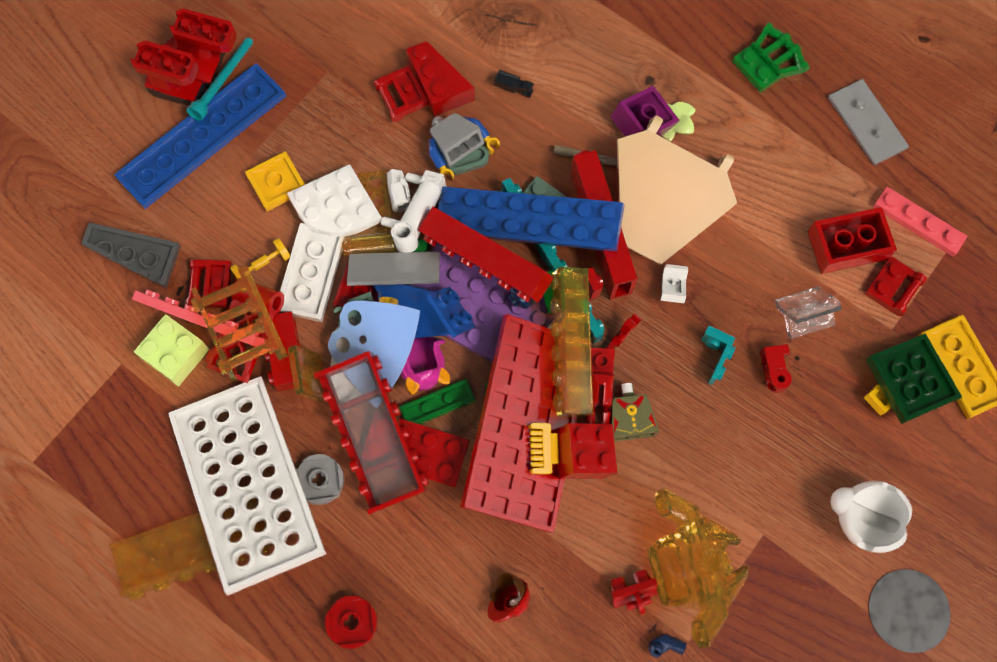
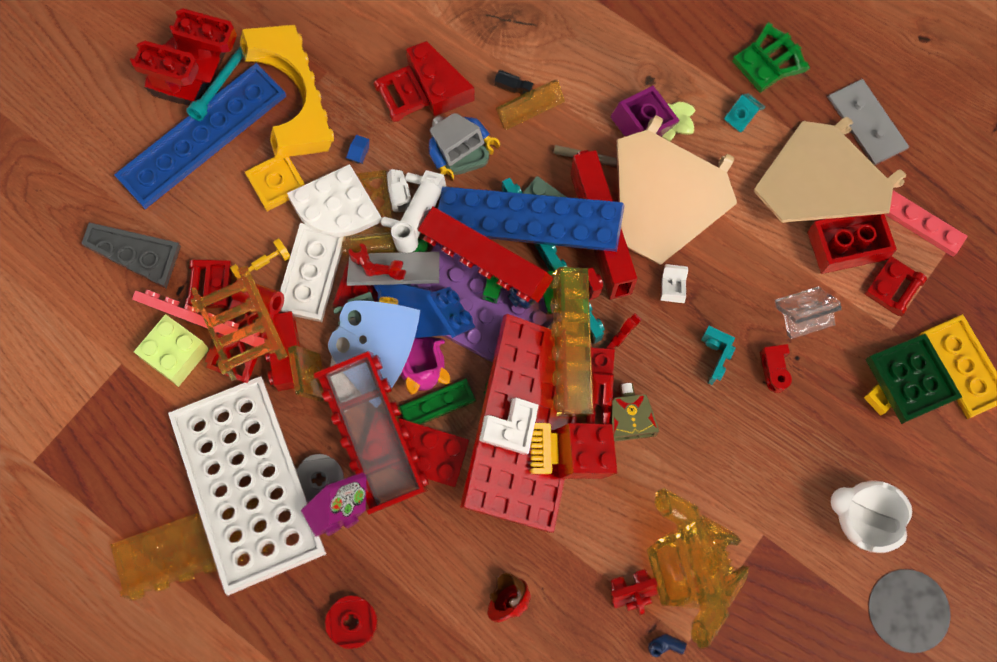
(283, 49): none -> yellow arch
(337, 505): none -> magenta slope
(358, 149): none -> blue piece
(370, 269): none -> red piece
(492, 290): none -> green piece
(514, 433): none -> white plate
(530, 104): none -> clear yellow plate
(743, 111): none -> teal bracket
(825, 177): none -> tan flag

